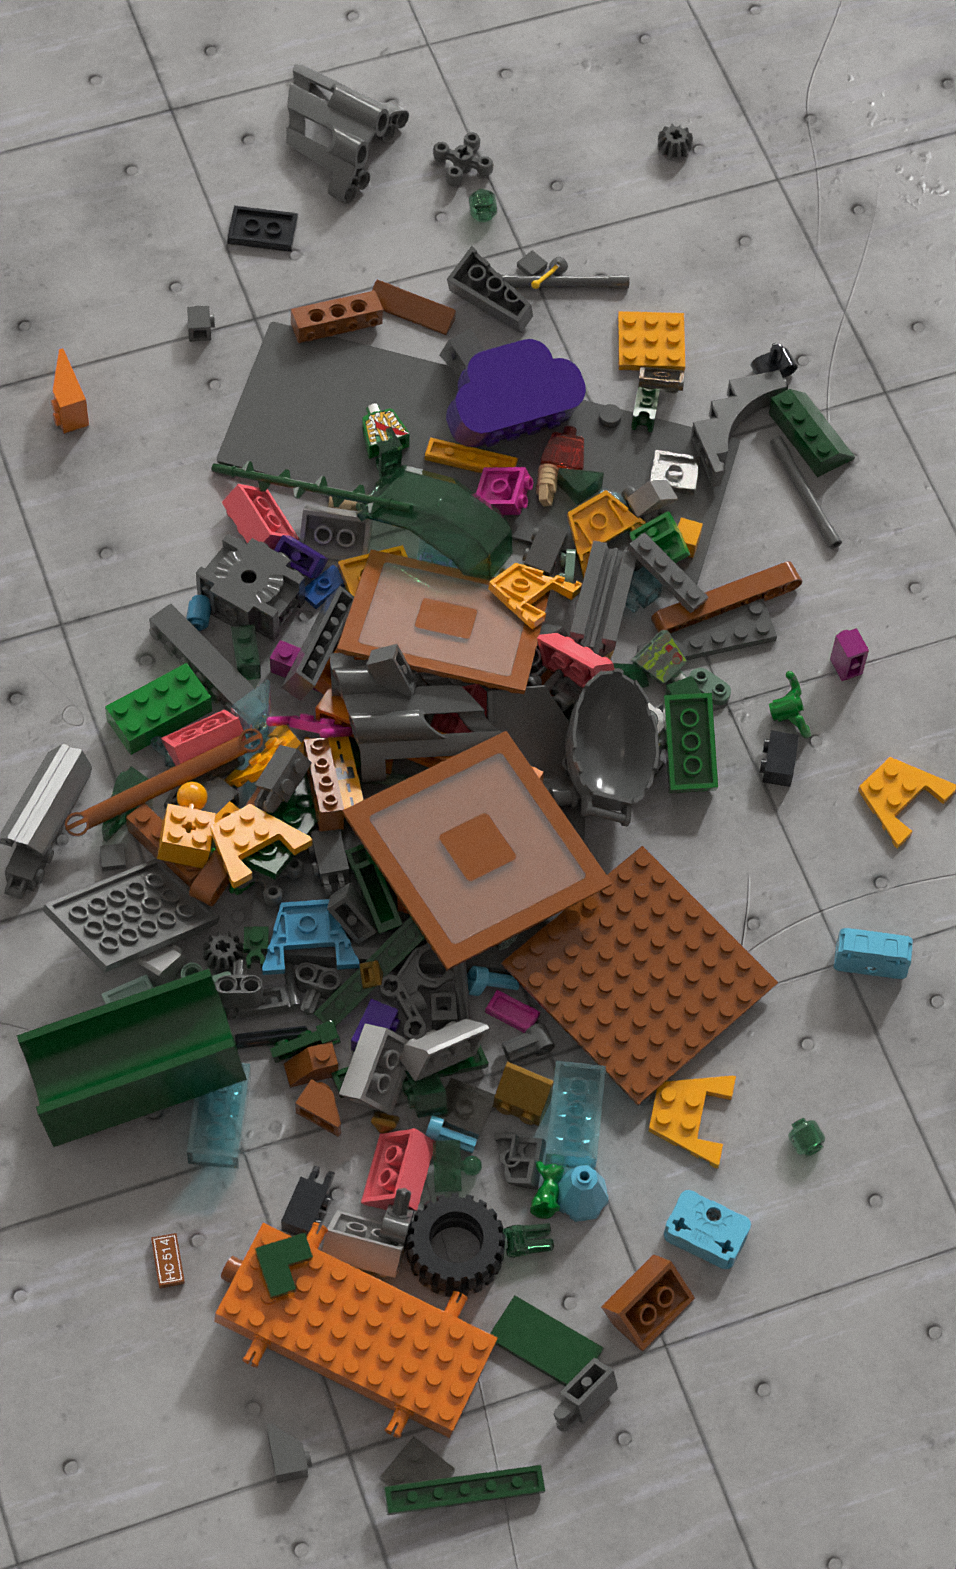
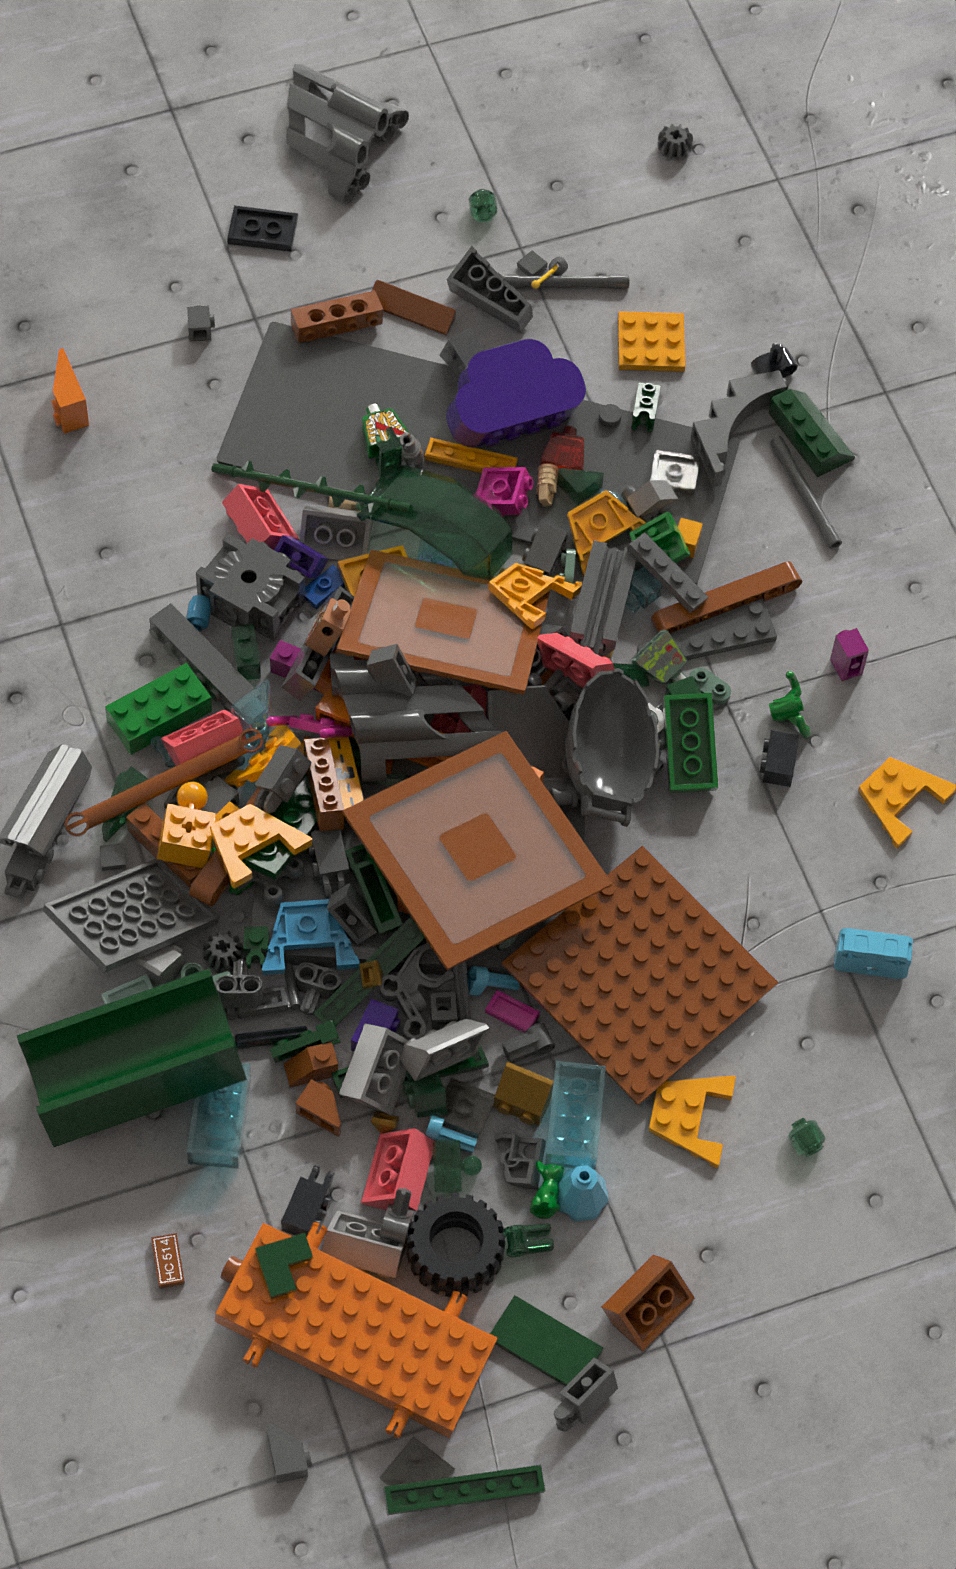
(332, 615): none -> nougat torso
(411, 449): none -> light grey arm
(463, 159): dark grey gear -> none
(660, 378): clear smoke plate -> none
(706, 1237): medium azure axle -> none

